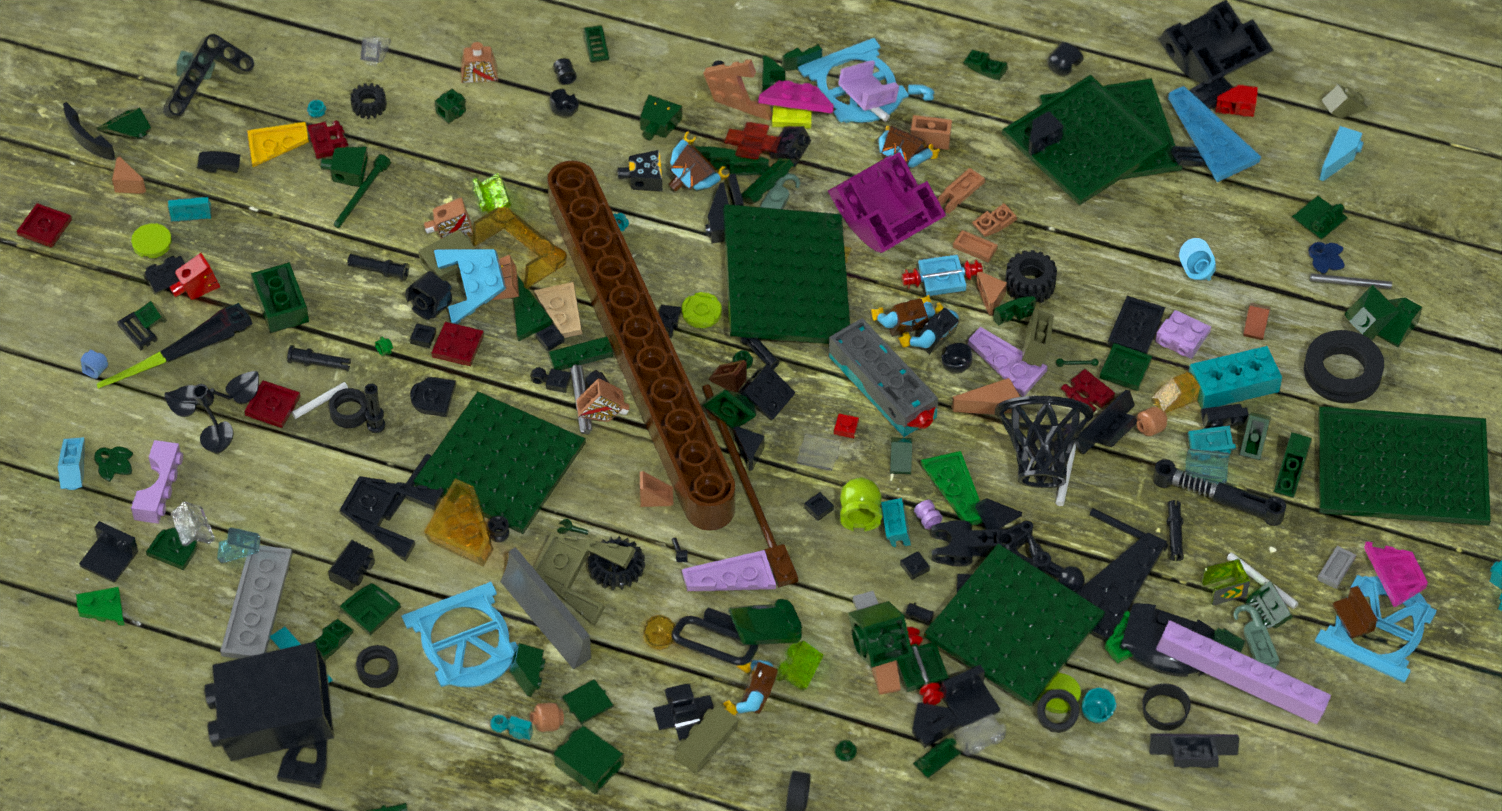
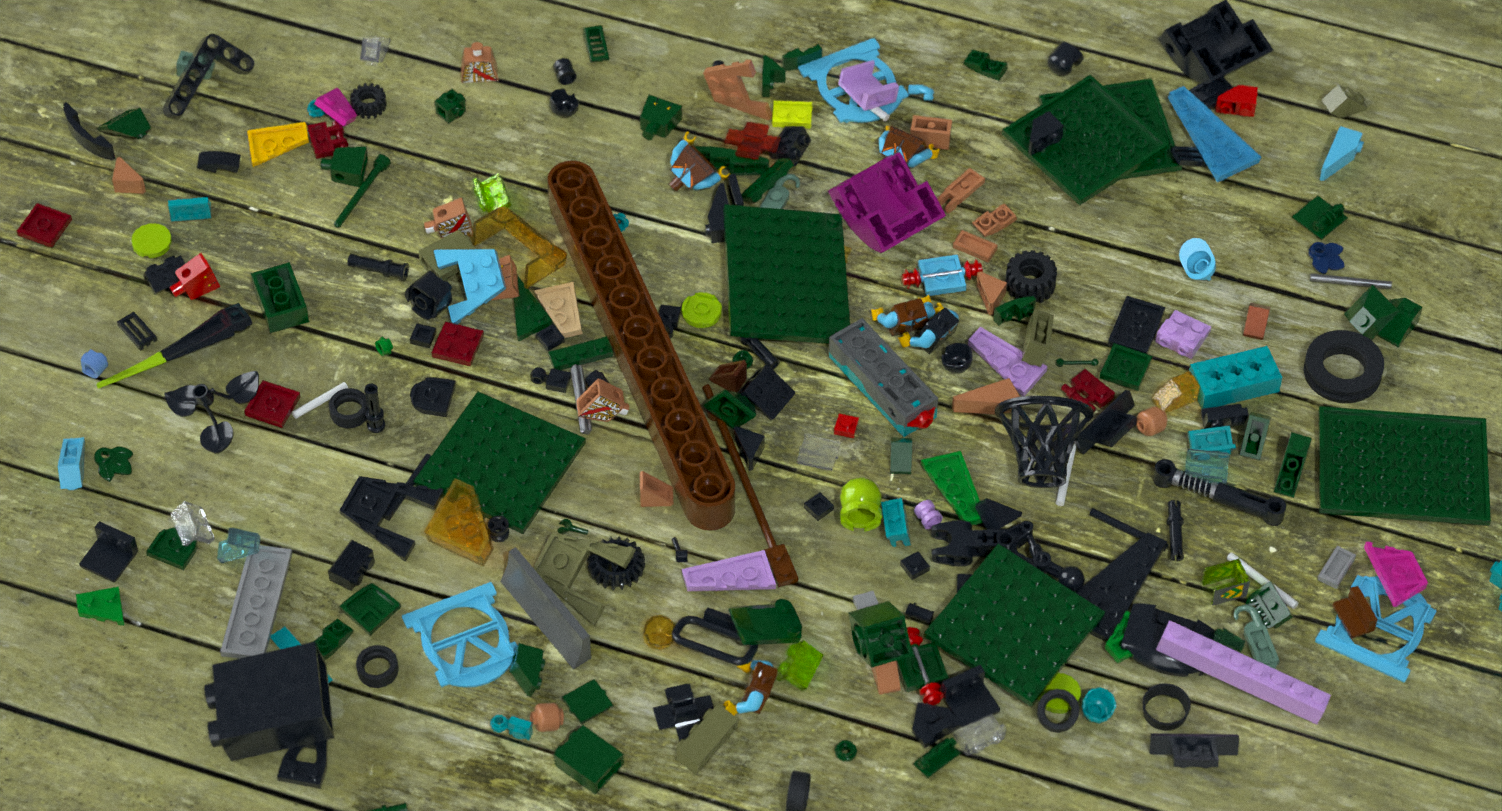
(150, 315): dark green panel -> none
(150, 502): lavender arch -> none
(309, 357): black pin -> none
(336, 106): none -> dark pink wing
(643, 171): black torso -> none
(796, 96): dark pink wing -> none

